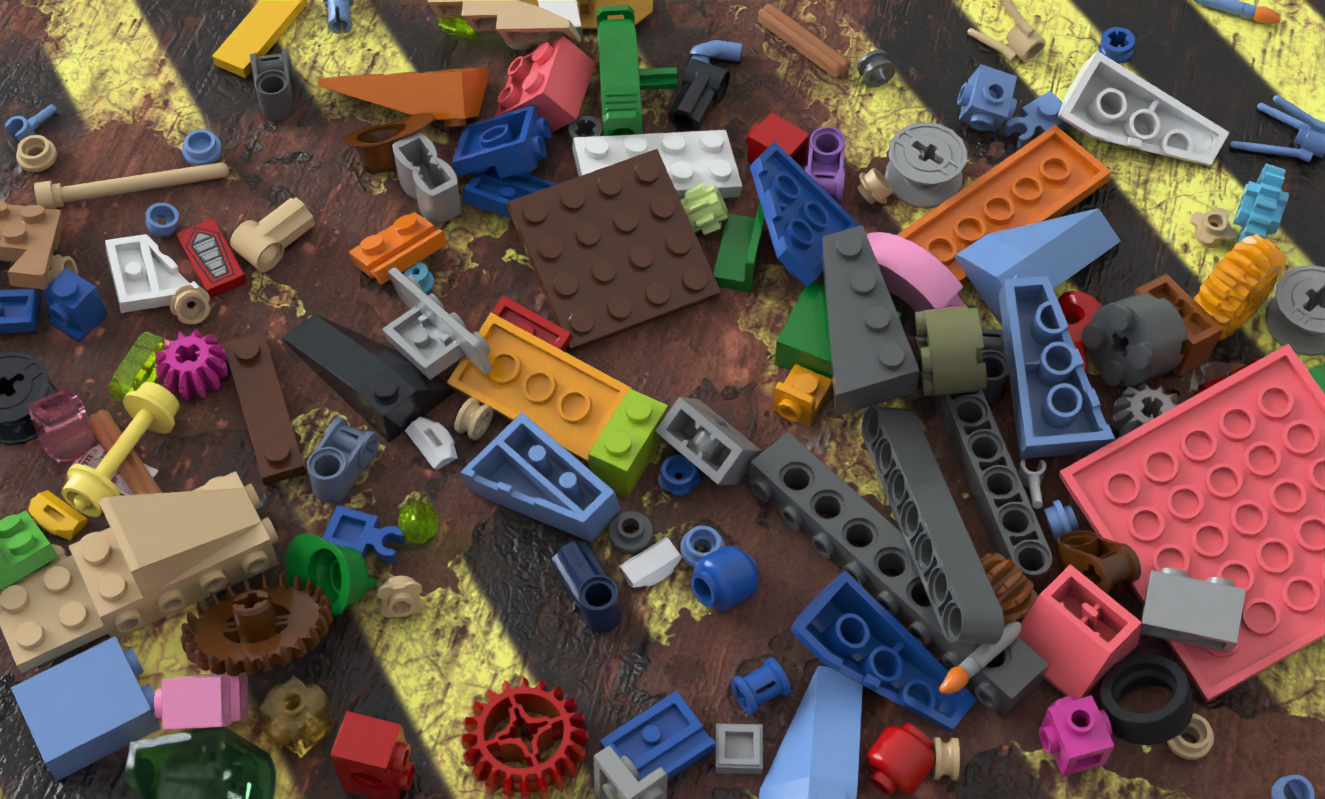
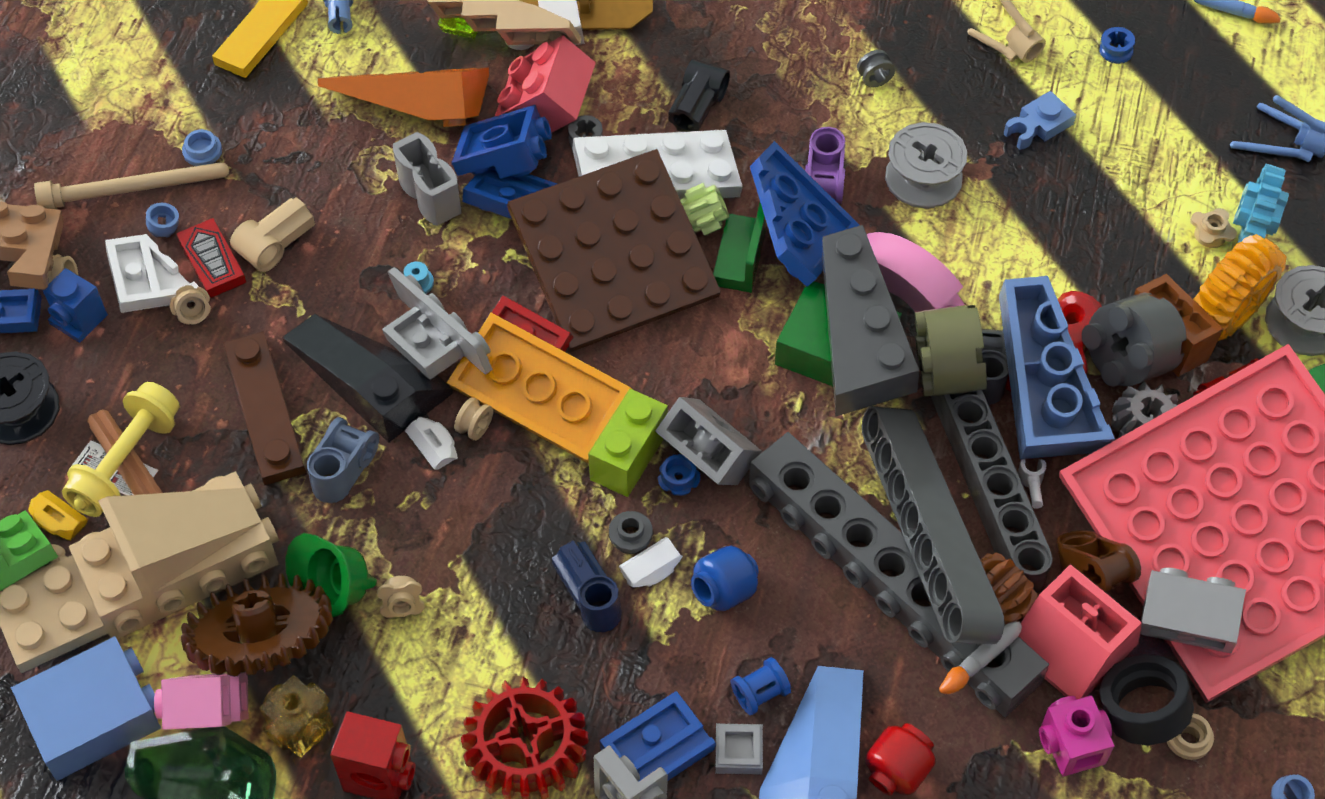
(21, 128): medium blue hand -> none
(36, 153): tan plate -> none
(62, 426): clear pink brick -> none
(137, 366): clear neon green beam -> none
(191, 365): dark pink gear -> none
(274, 84): dark grey piece -> none
(363, 533): blue plate -> none
(376, 142): reddish brown piece -> none
(398, 246): orange plate -> none
(418, 521): clear neon green plate -> none
(541, 480): medium blue wedge -> none
(621, 75): green piece -> none
(696, 537): medium blue plate -> none
(717, 50): medium blue arm -> none
(785, 134): red brick -> none
(801, 395): light orange bracket -> none
(803, 40): nougat axle -> none
(871, 647): blue wedge -> none
(874, 187): tan plate -> none
(946, 758): tan bush -> none
(987, 99): medium blue brick -> none
(1023, 189): orange plate -> none
(1038, 249): medium blue wedge -> none
(1060, 519): medium blue plate -> none
(1128, 111): white wedge -> none

